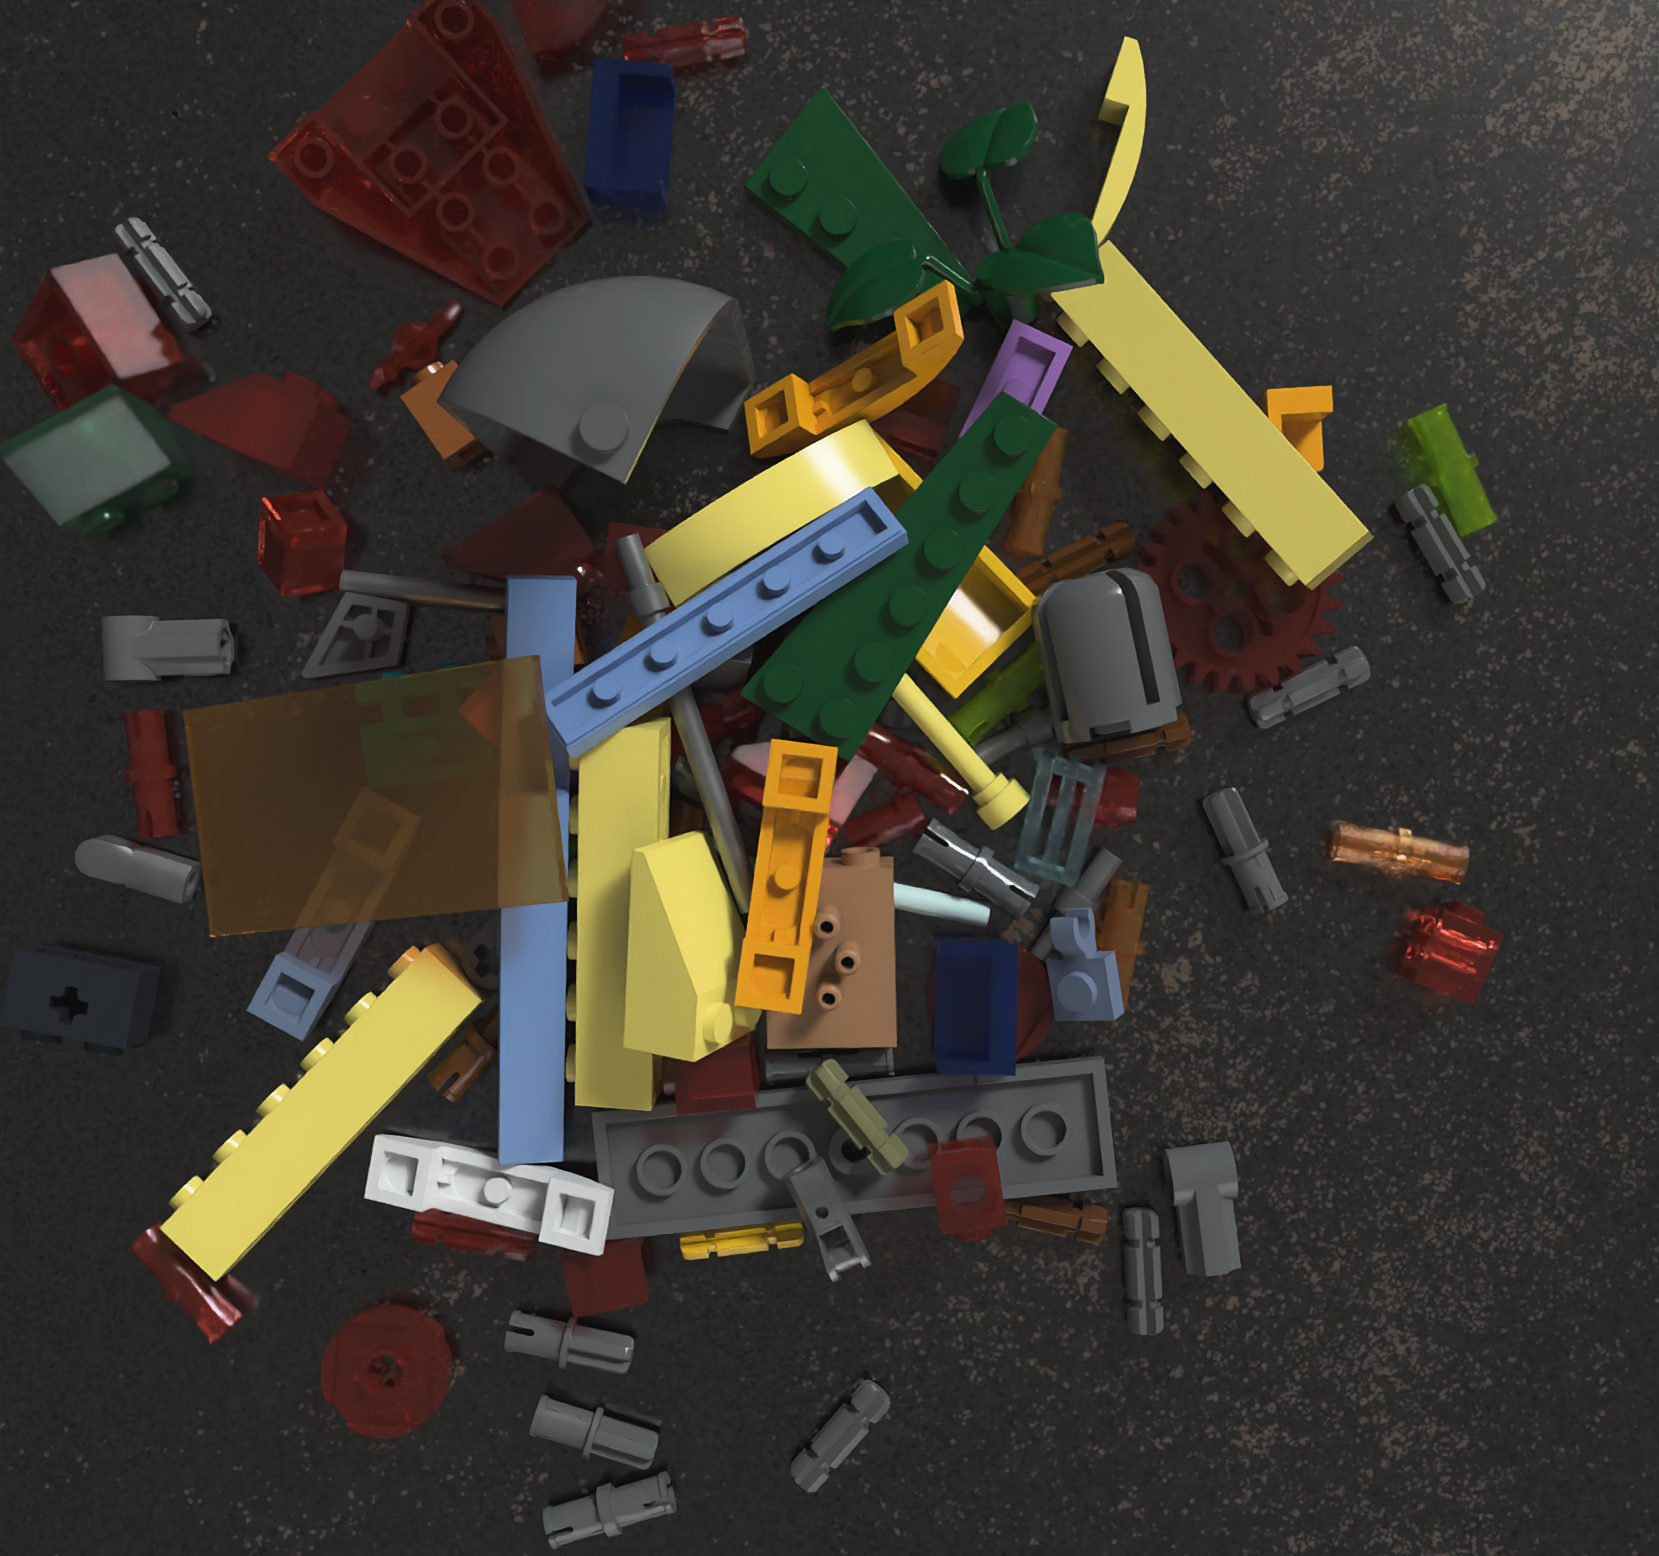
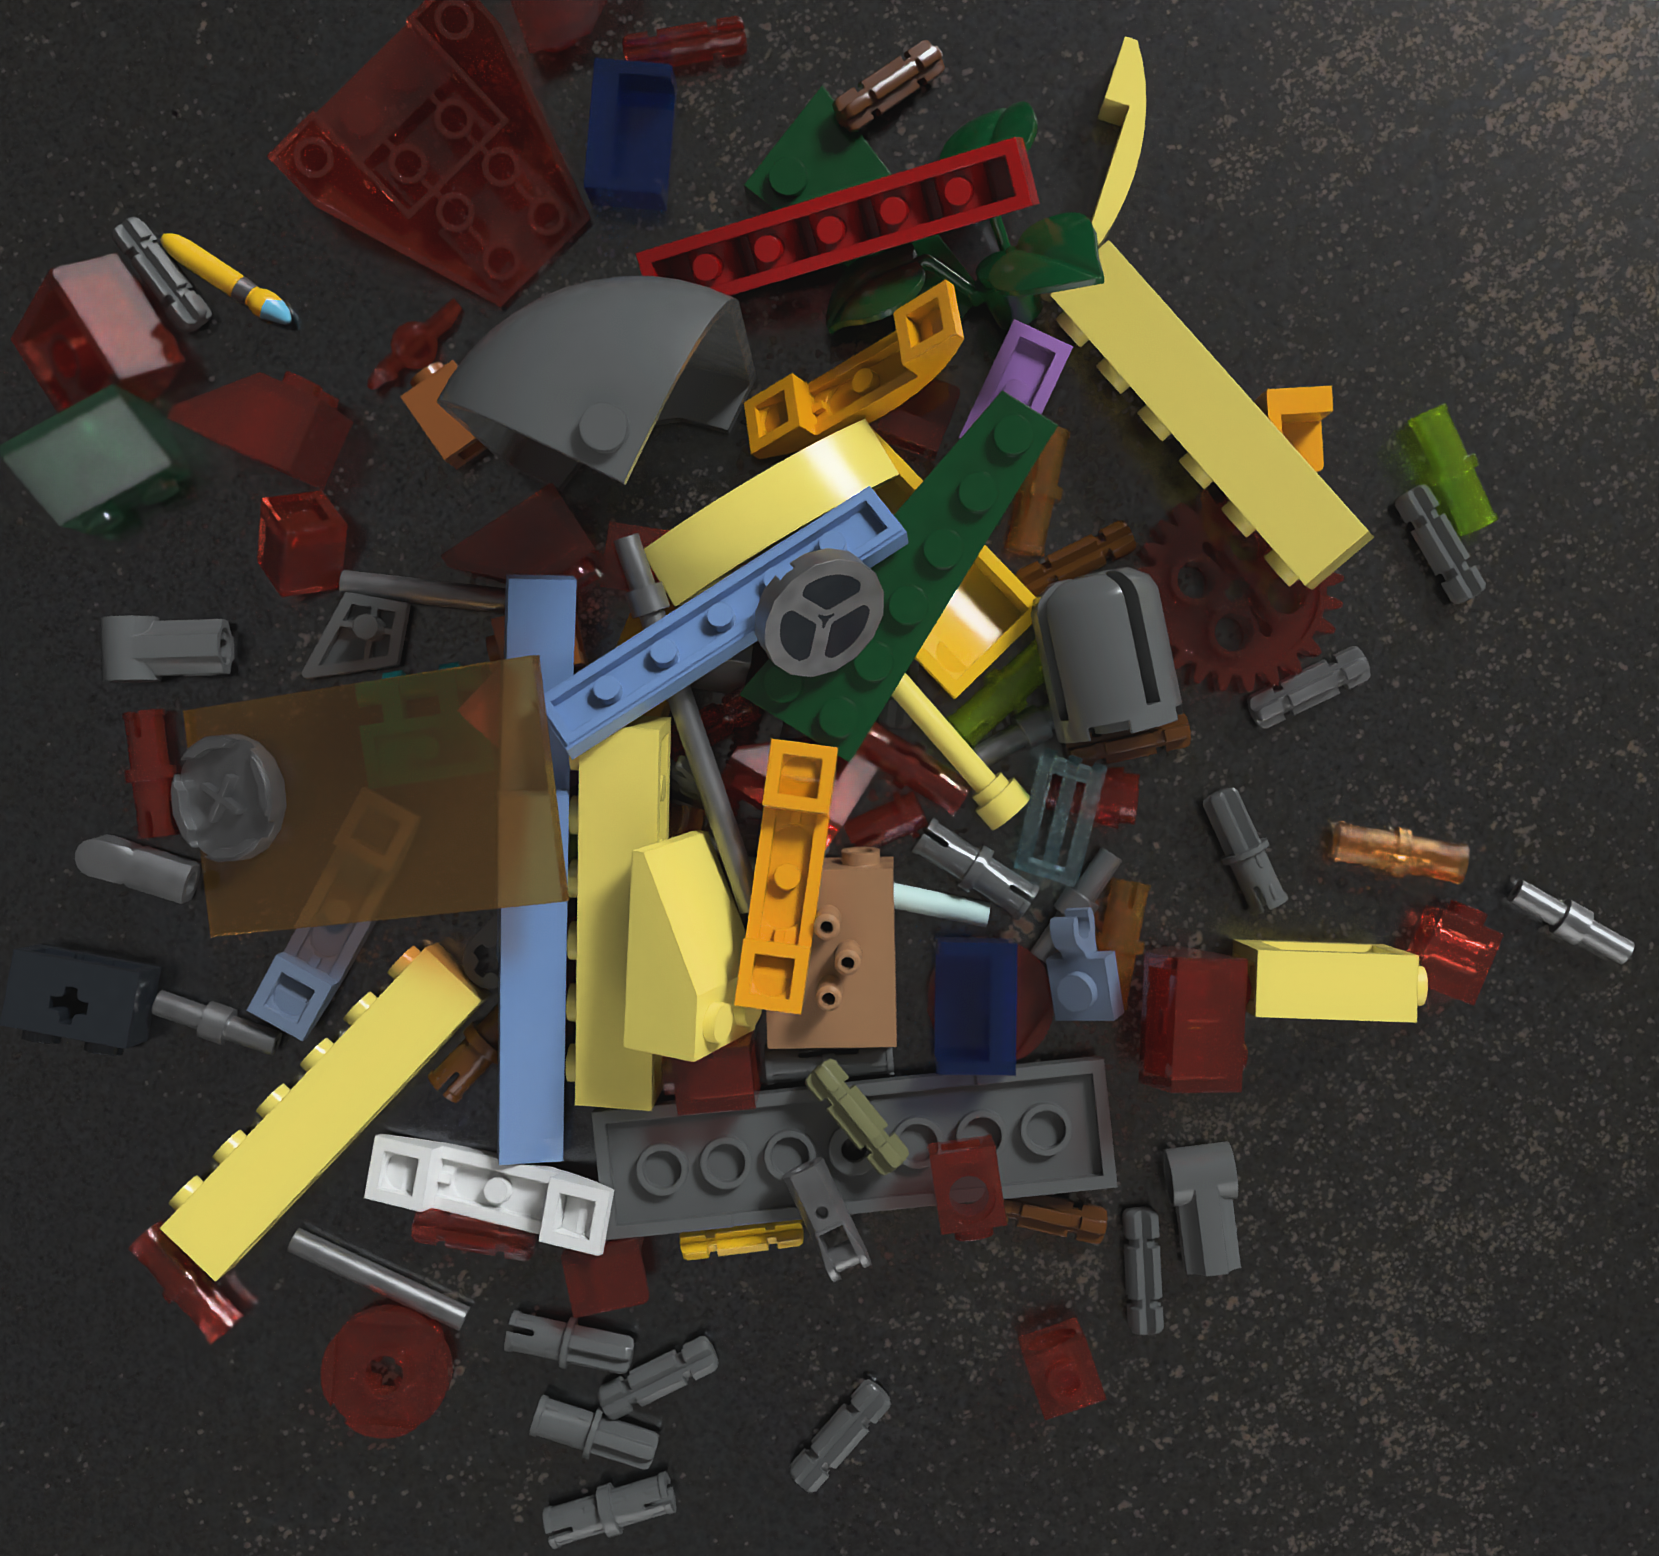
(216, 1022): none -> flat silver bar
(229, 797): none -> flat silver tile
(260, 301): none -> yellow piece
(378, 1279): none -> flat silver bar
(657, 1378): none -> dark grey axle
(819, 612): none -> flat silver tile
(852, 221): none -> red brick
(888, 86): none -> reddish brown axle
(1061, 1368): none -> clear red brick
(1193, 1021): none -> clear red slope
(1332, 980): none -> light yellow window
(1571, 922): none -> flat silver bar

